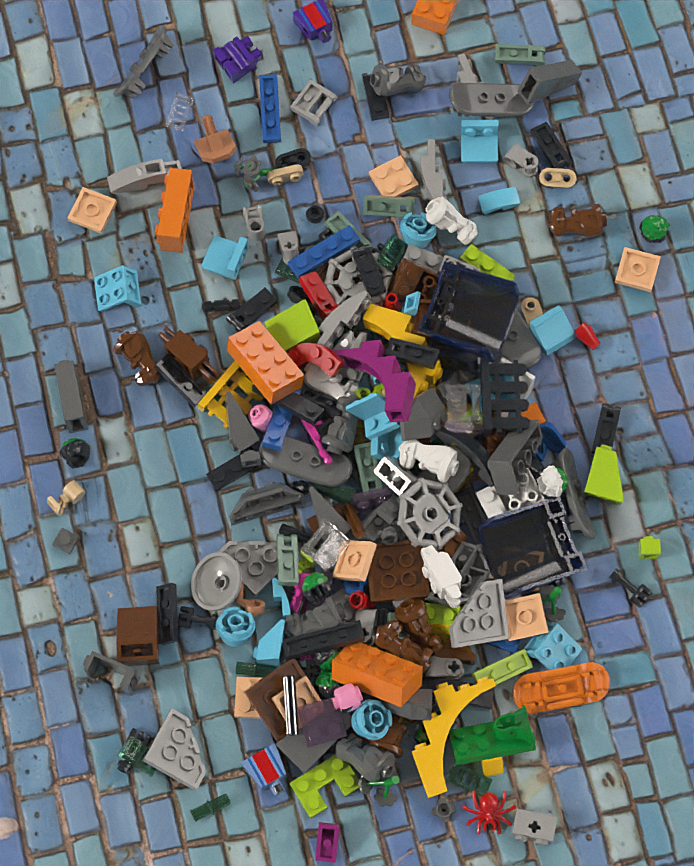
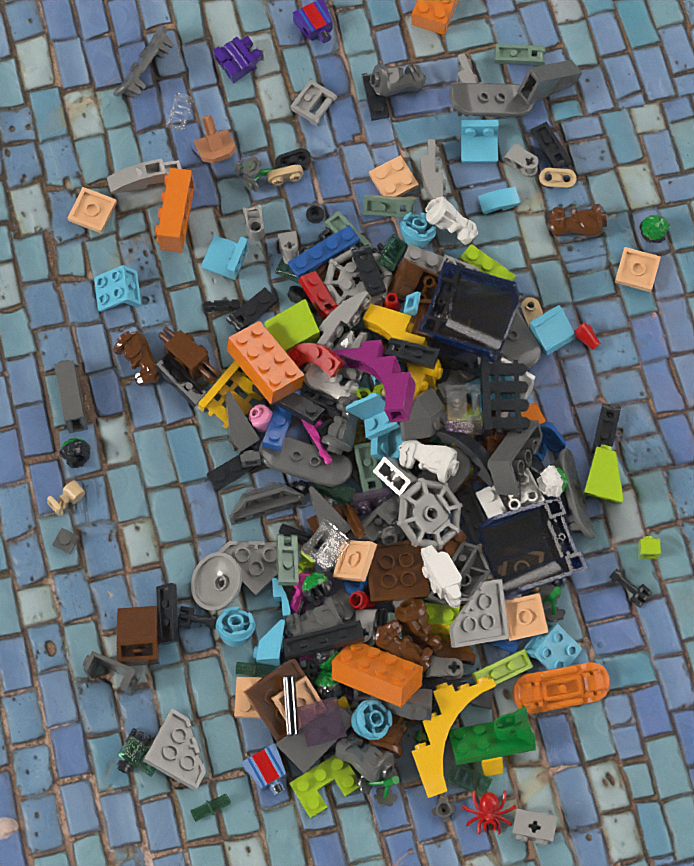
(253, 606): nougat plate -> none
(270, 108): blue plate -> none
(327, 842): magenta slope -> none
(347, 698): bright pink head -> none

